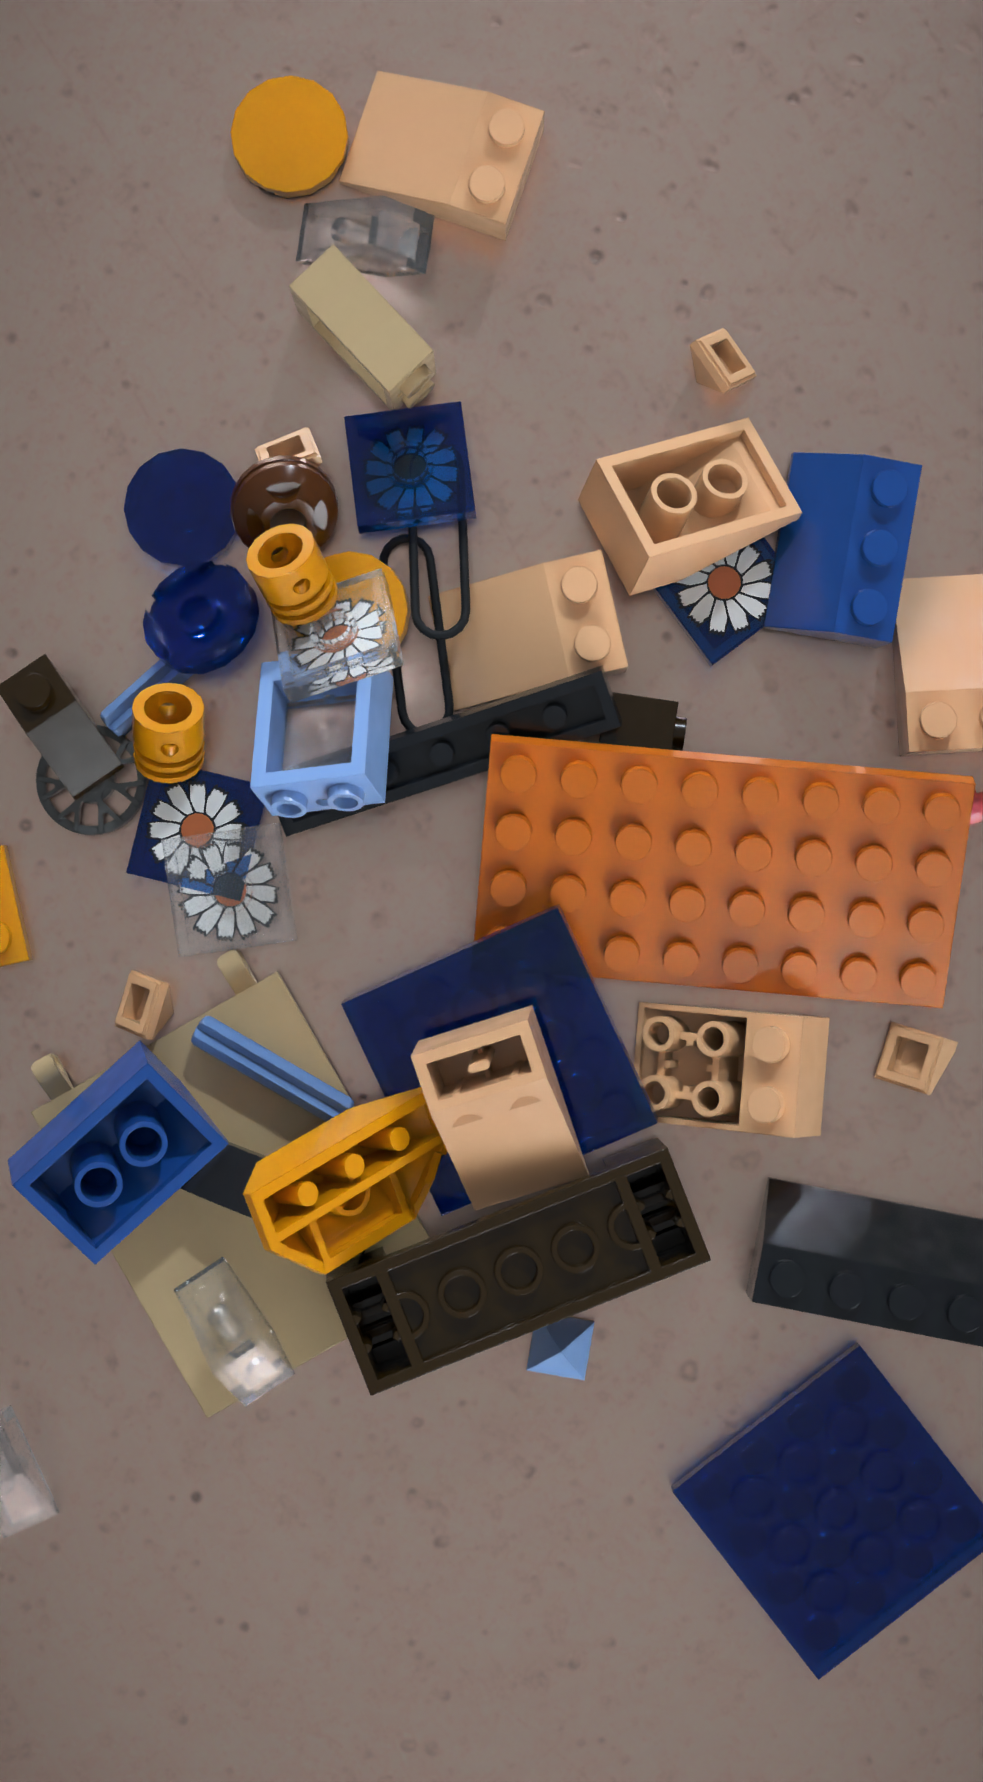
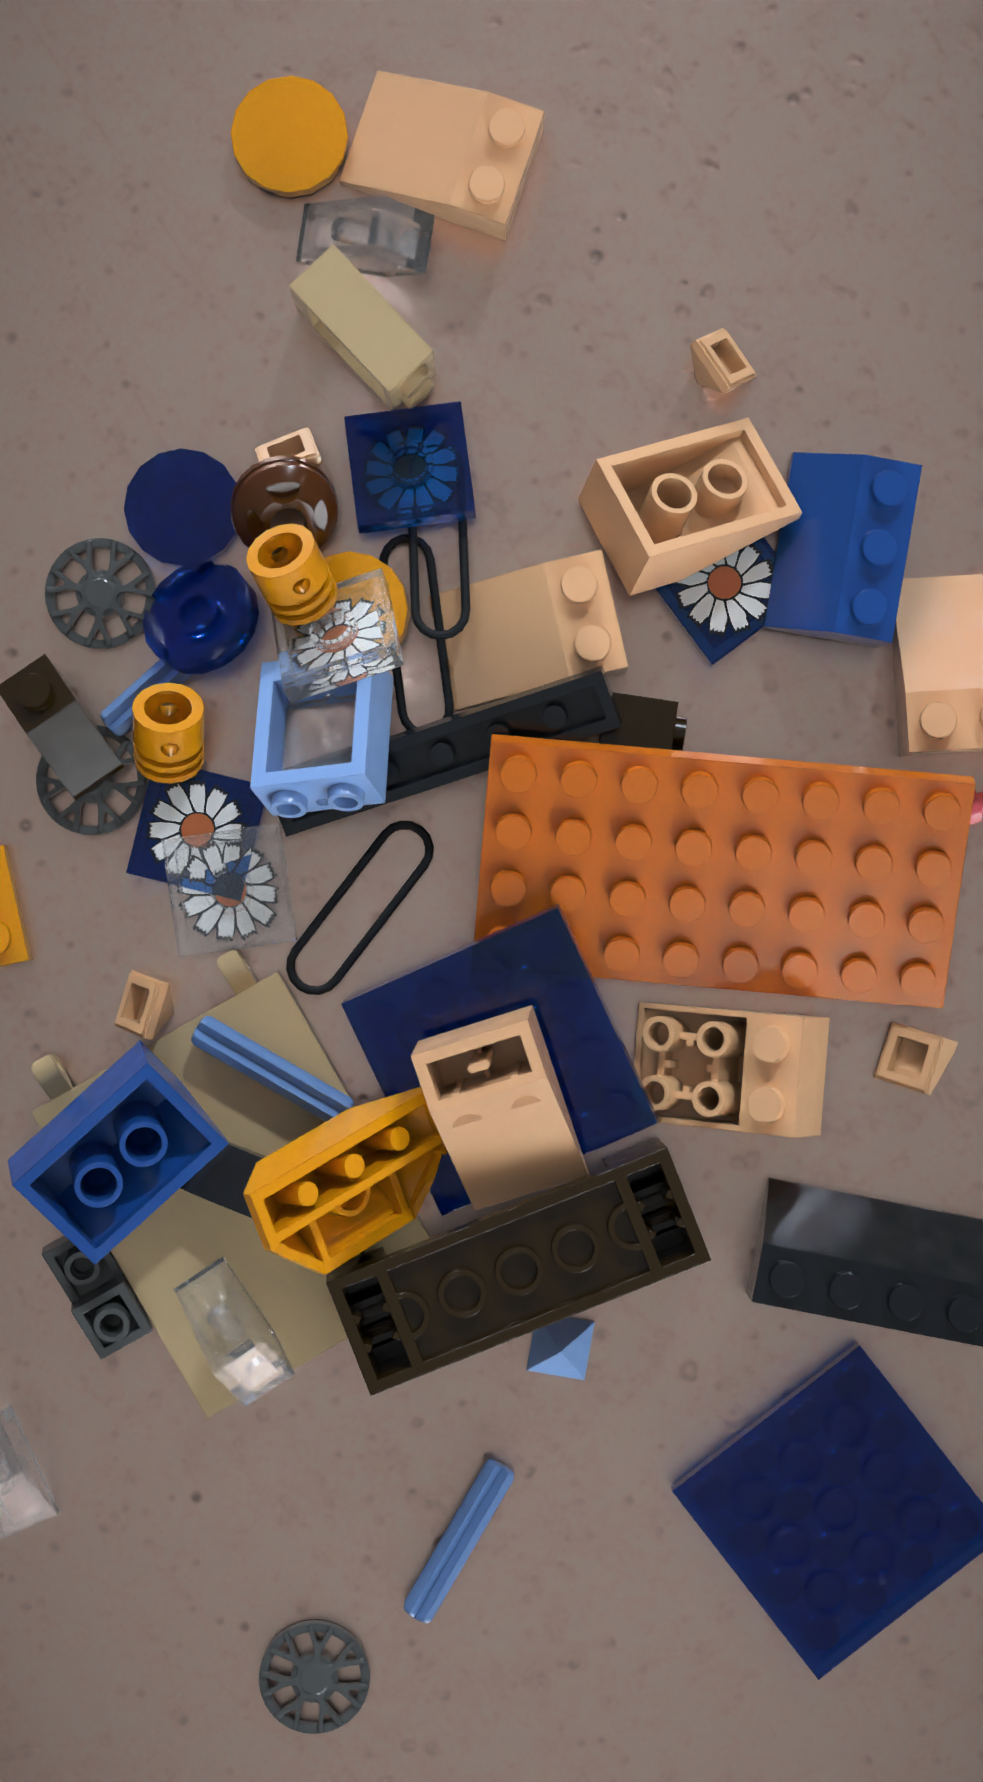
(99, 593): none -> dark grey wheel
(99, 1297): none -> dark grey slope
(314, 1677): none -> dark grey wheel
(378, 924): none -> black piece
(458, 1540): none -> medium blue axle

